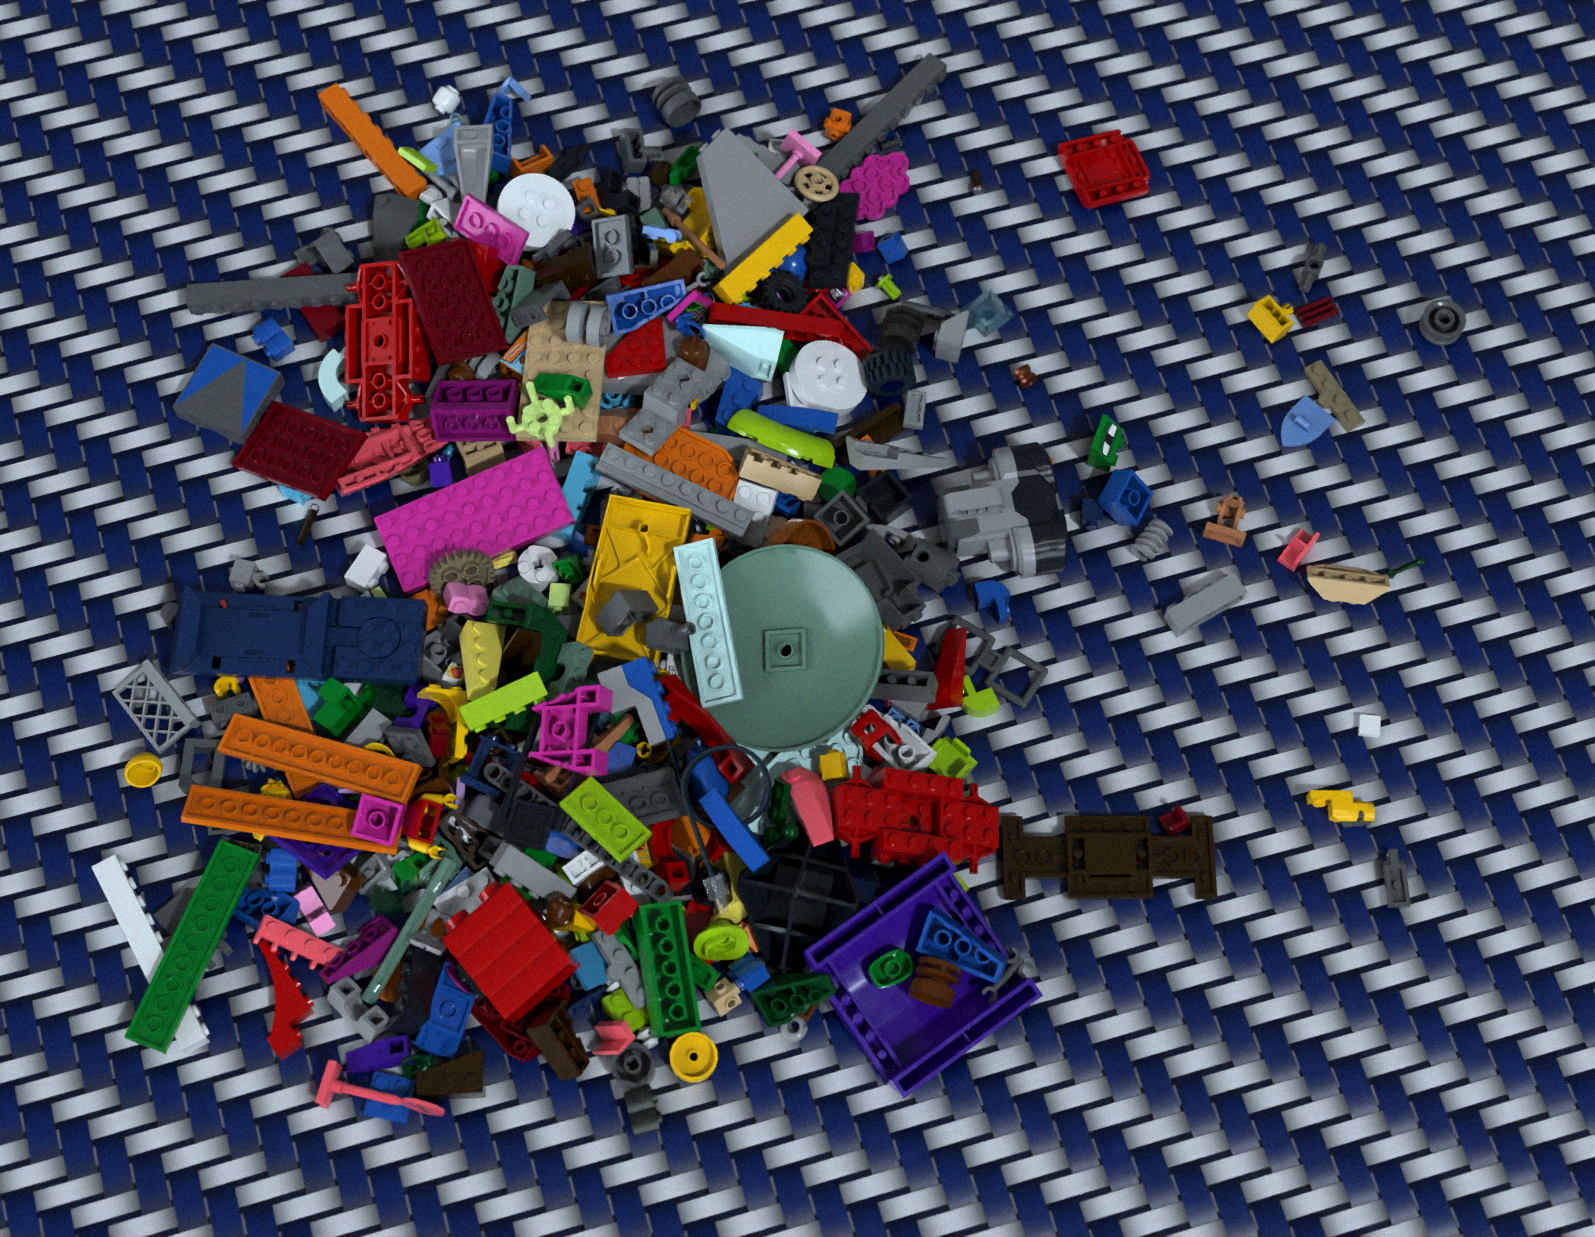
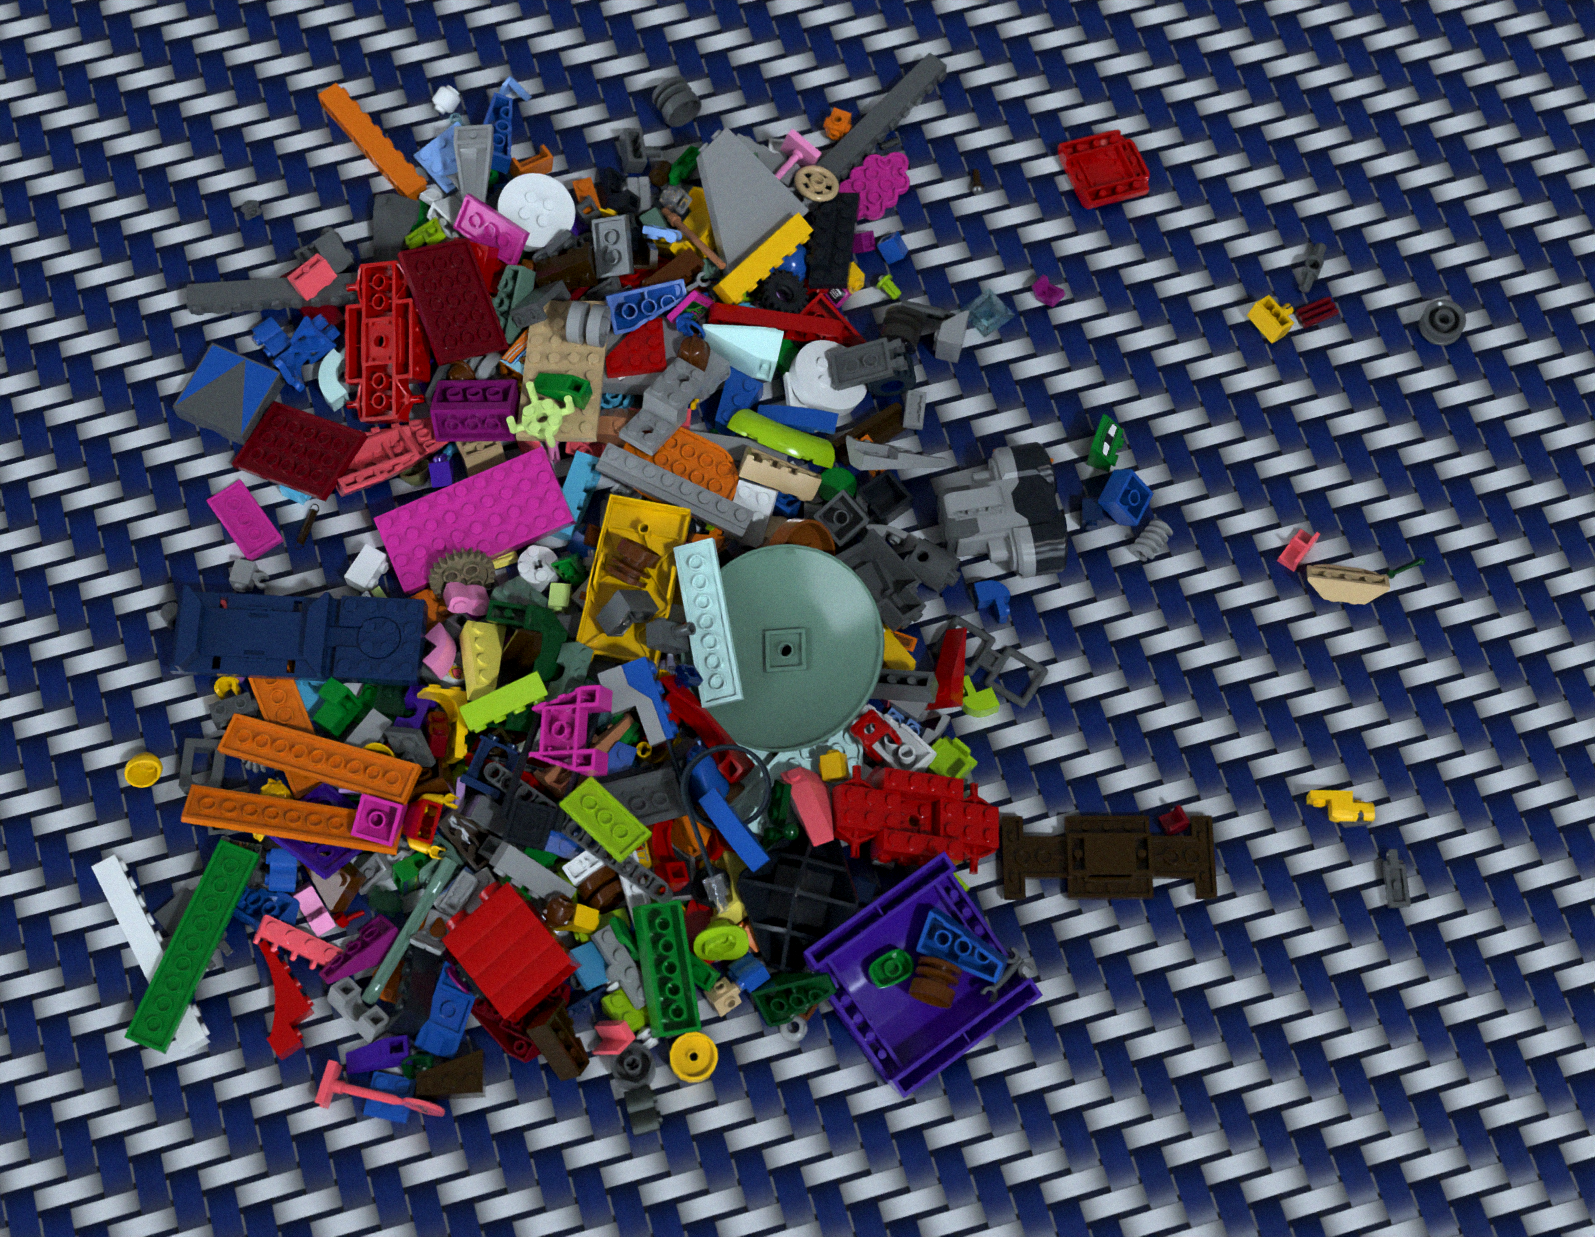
(167, 692): light grey fence -> none
(245, 520): none -> dark pink tile
(251, 209): none -> dark grey plate
(312, 277): none -> coral brick
(314, 340): none -> blue hips
(342, 920): none -> red hand
(417, 159): lime tile -> none
(444, 651): none -> bright pink brick
(452, 191): light grey piece -> none
(460, 892): none -> light grey plate
(568, 162): black hinge -> none
(608, 908): red brick -> none
(633, 562): none -> reddish brown wheel
(687, 675): none -> clear blue tile
(867, 362): none -> dark grey tile
(1025, 376): copper wheel -> none
(1046, 292): none -> magenta bracket
(1205, 604): light grey brick -> none
(1232, 508): nougat tile -> none
(1304, 423): medium blue shield -> none
(1333, 396): dark tan hinge -> none
(1369, 725): white tile -> none

